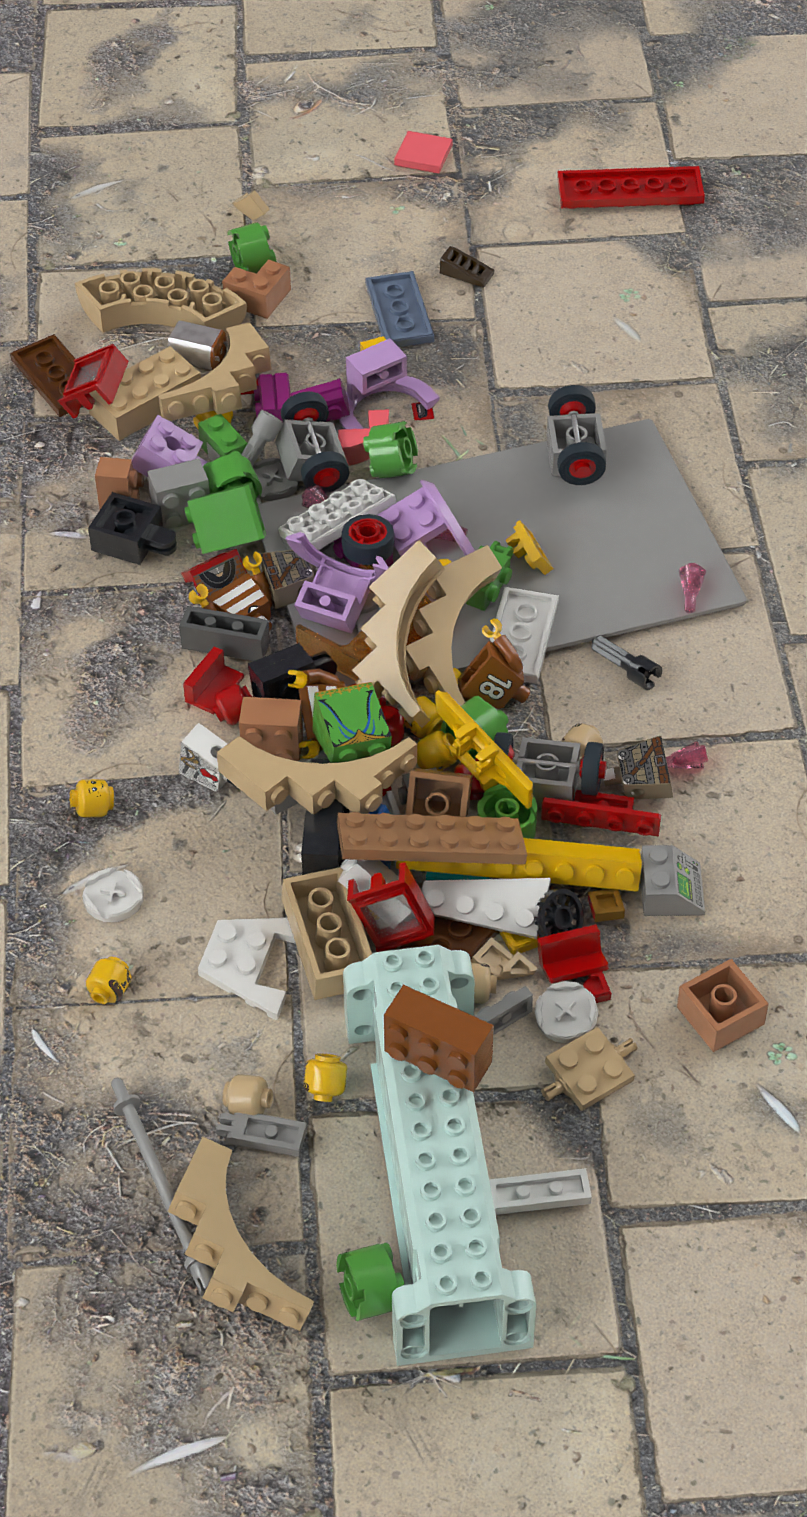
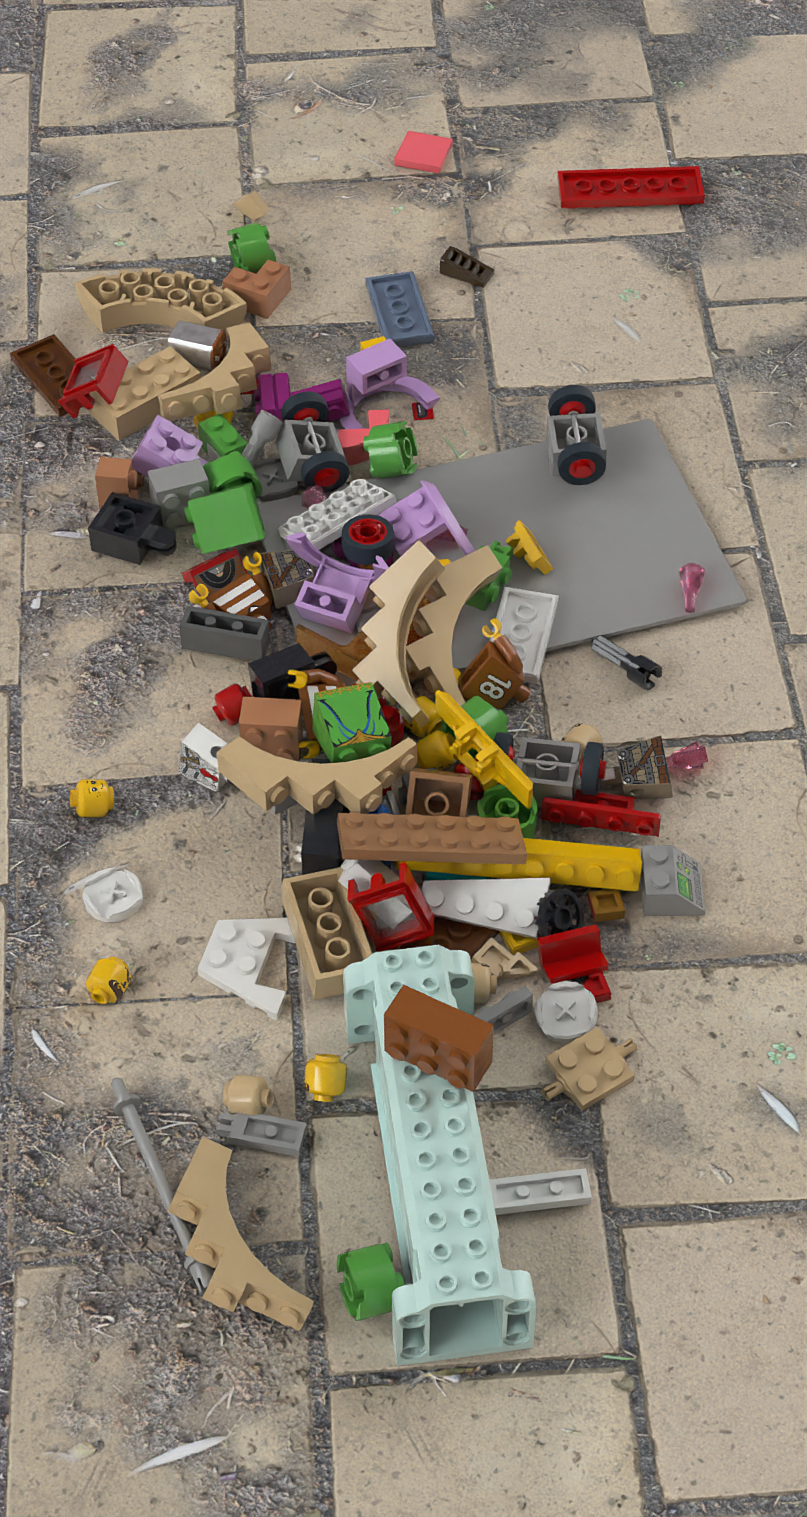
(208, 679): red panel -> none
(722, 1005): nougat brick -> none

